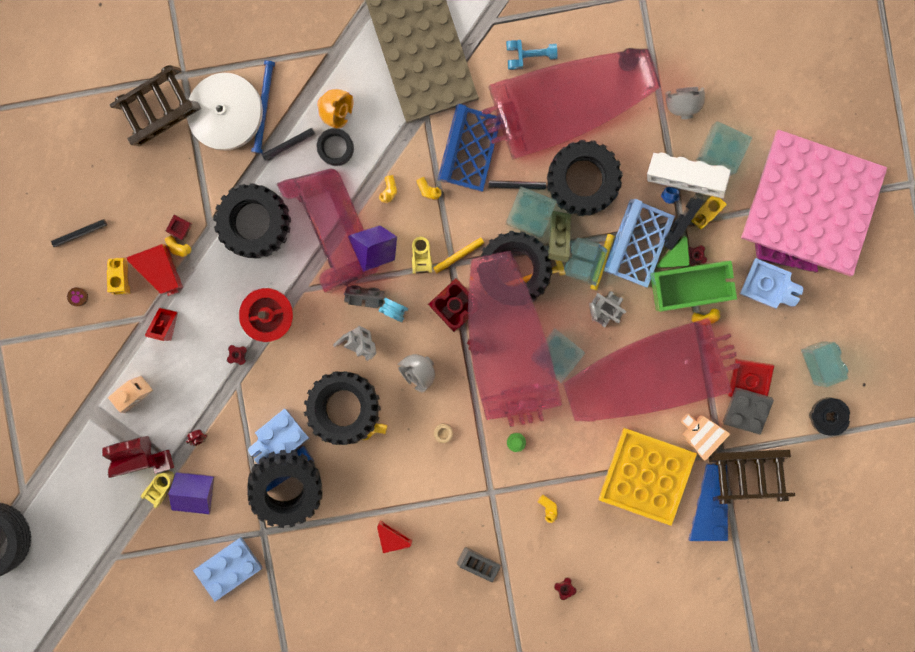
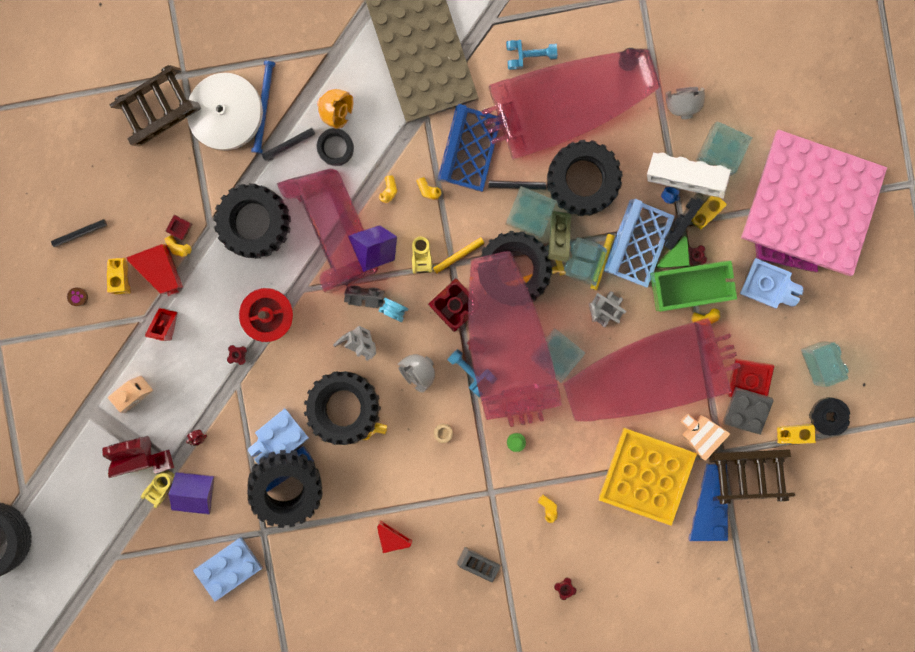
(456, 358): none -> dark azure bar
(796, 434): none -> yellow leg

